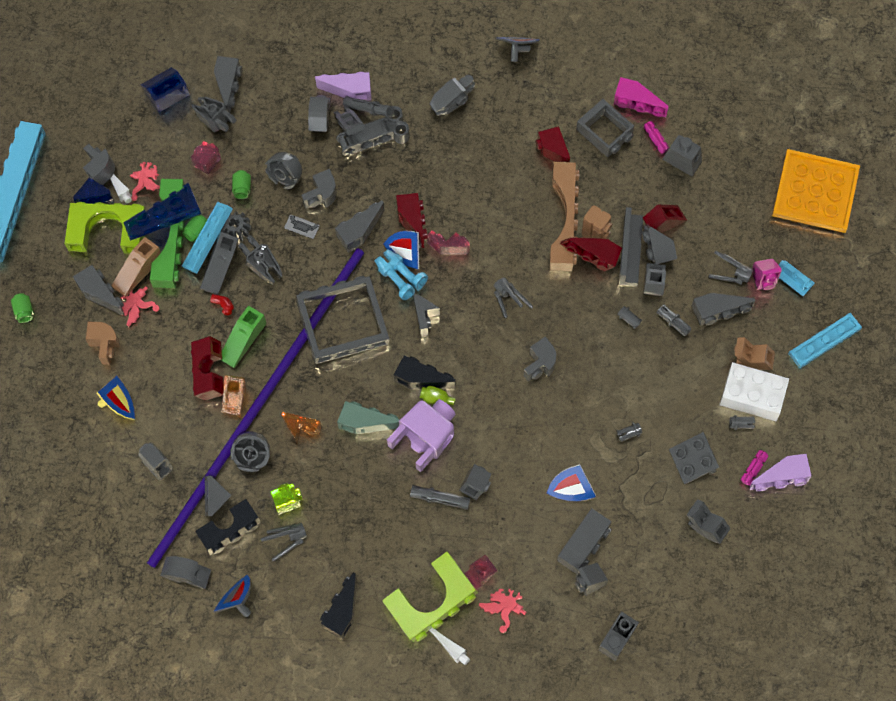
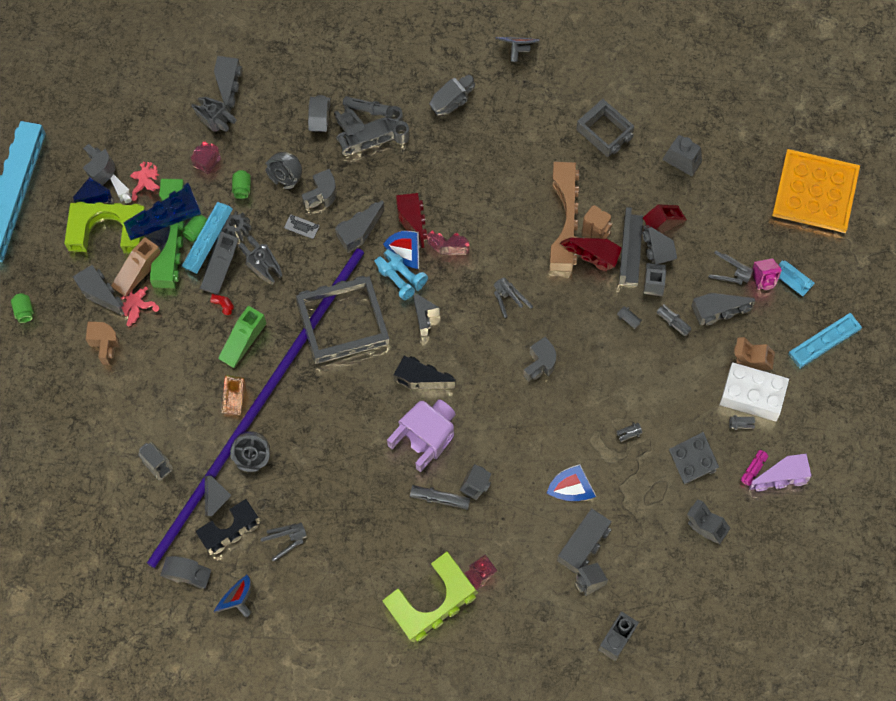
(117, 398): shield -> none
(166, 89): clear blue slope -> none
(206, 383): dark red arch -> none
(286, 498): clear neon green brick -> none
(297, 423): clear orange slope -> none
(341, 614): black slope -> none
(343, 85): lavender slope -> none
(363, 420): sand green slope -> none
(432, 394): lime plant -> none
(456, 651): white piece -> none
(506, 605): coral piece -> none
(552, 145): dark red slope -> none
(637, 97): dark pink slope -> none
(656, 137): dark pink axle -> none

